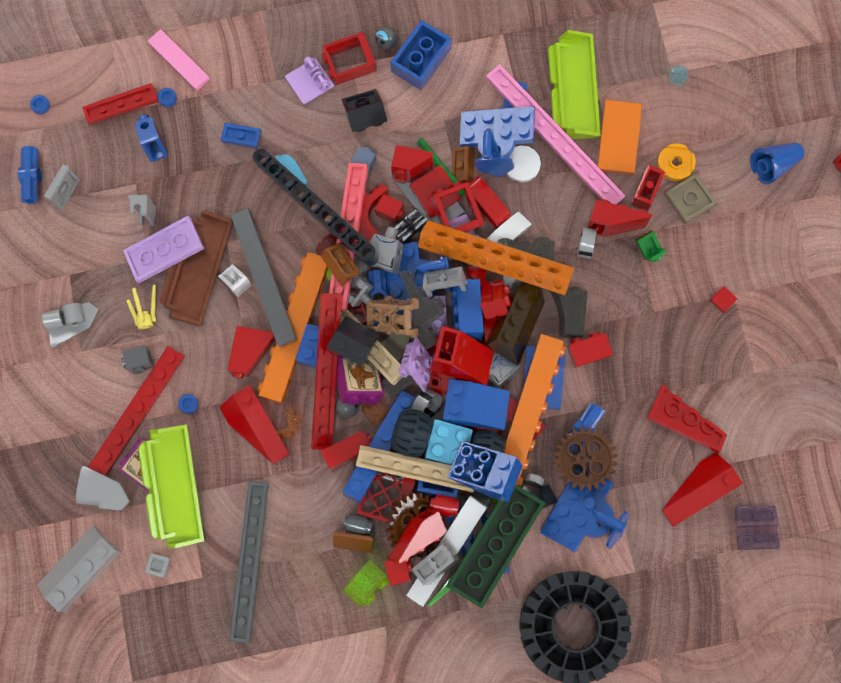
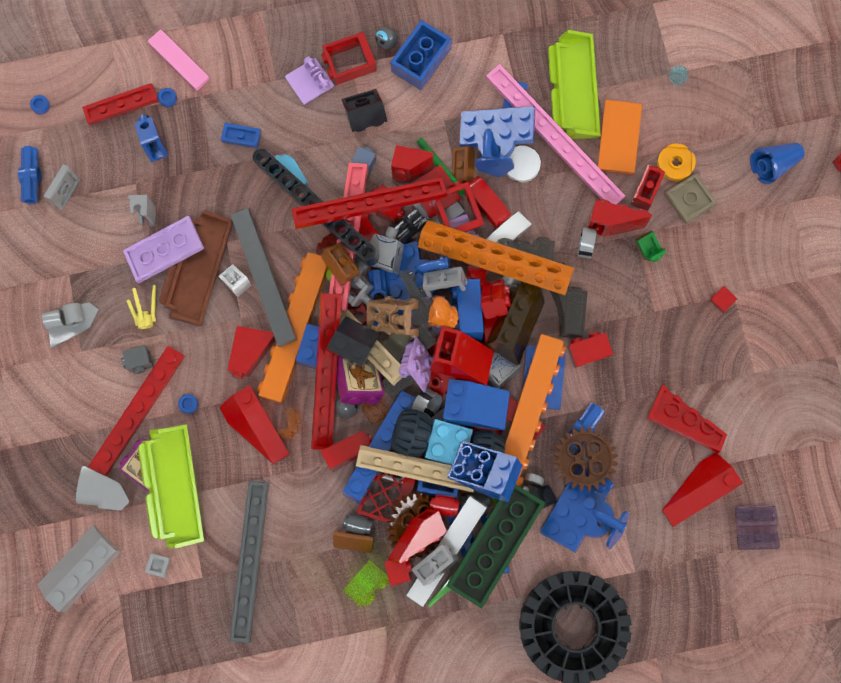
(368, 203): none -> red plate
(442, 313): none -> orange hair

